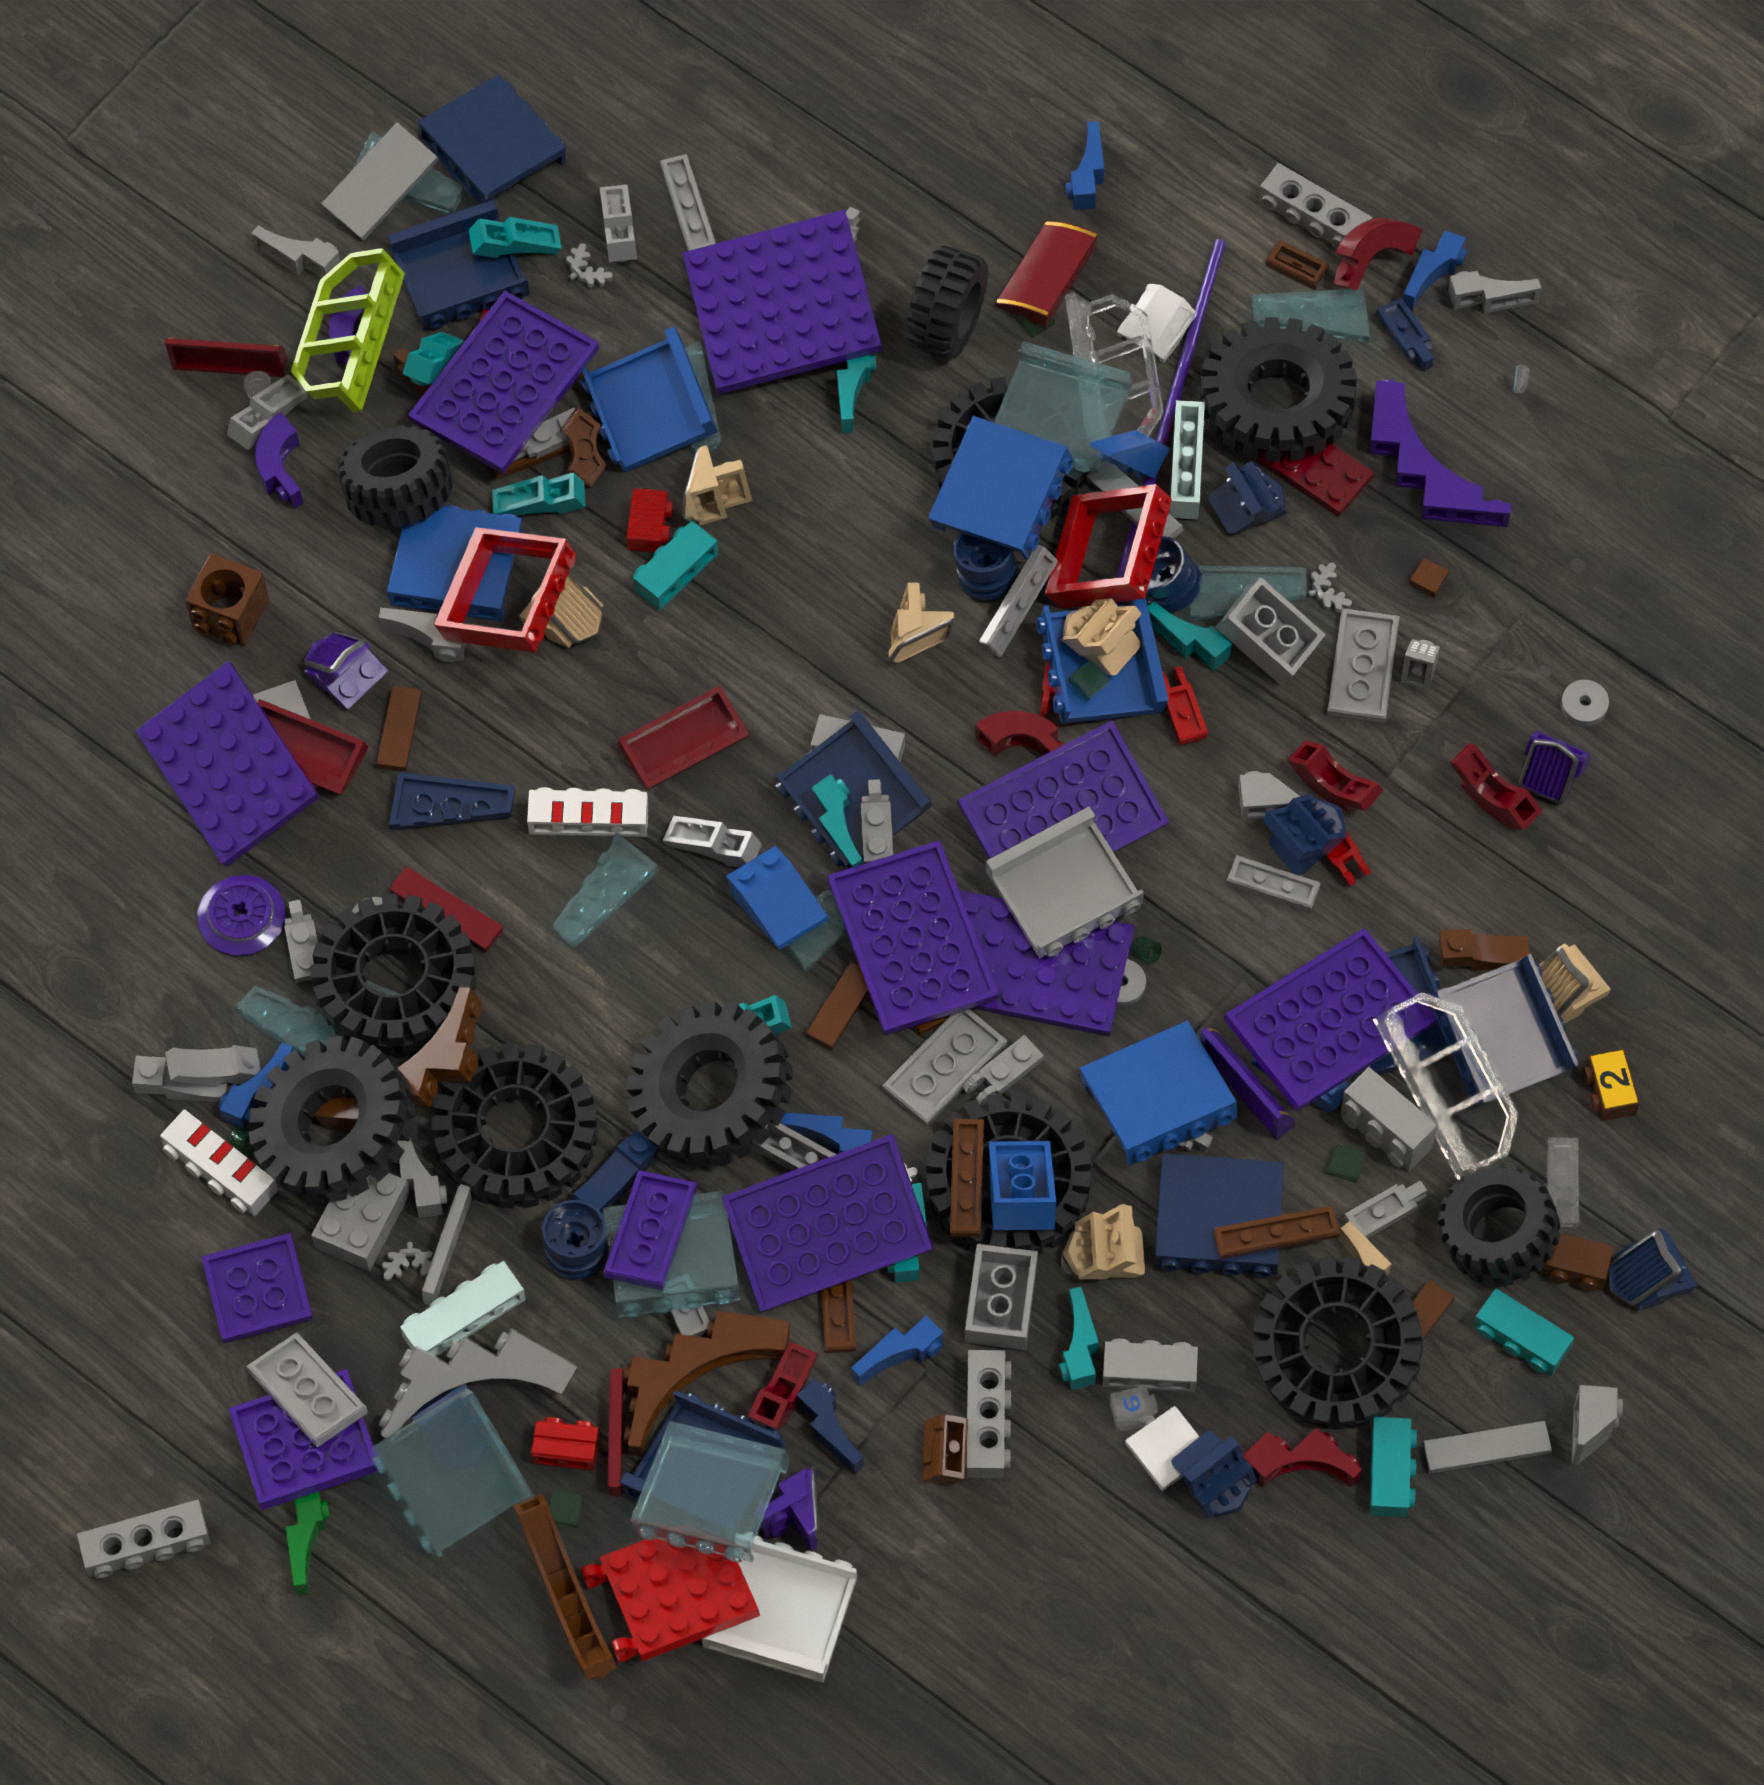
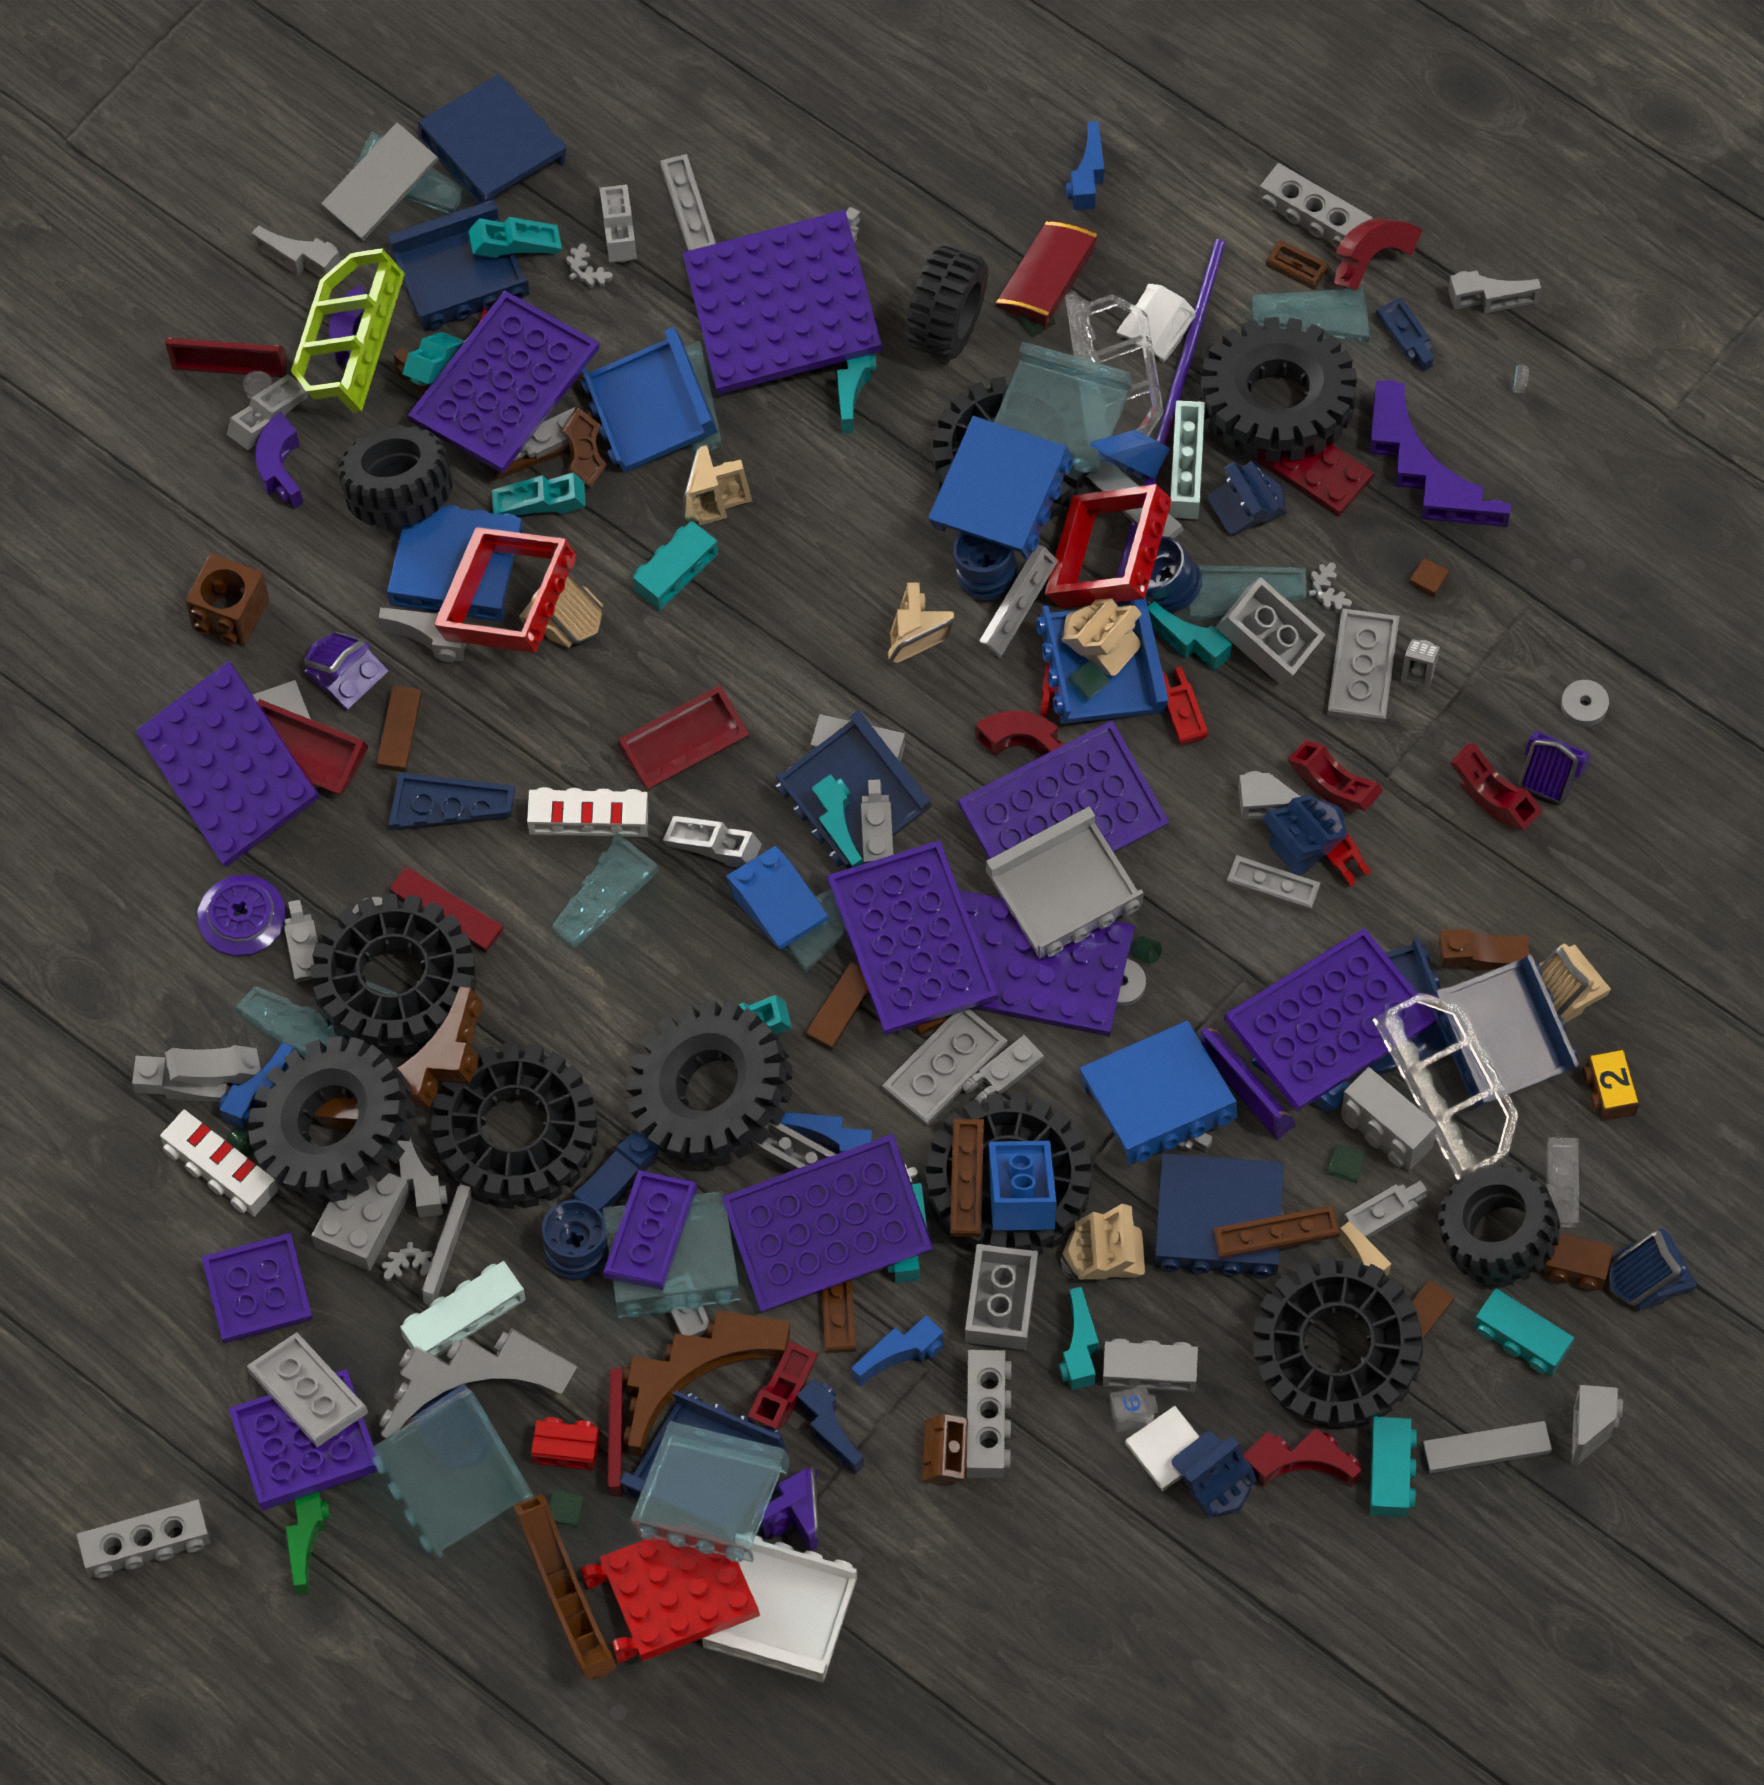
(648, 520): red brick -> none
(1434, 265): blue slope -> none

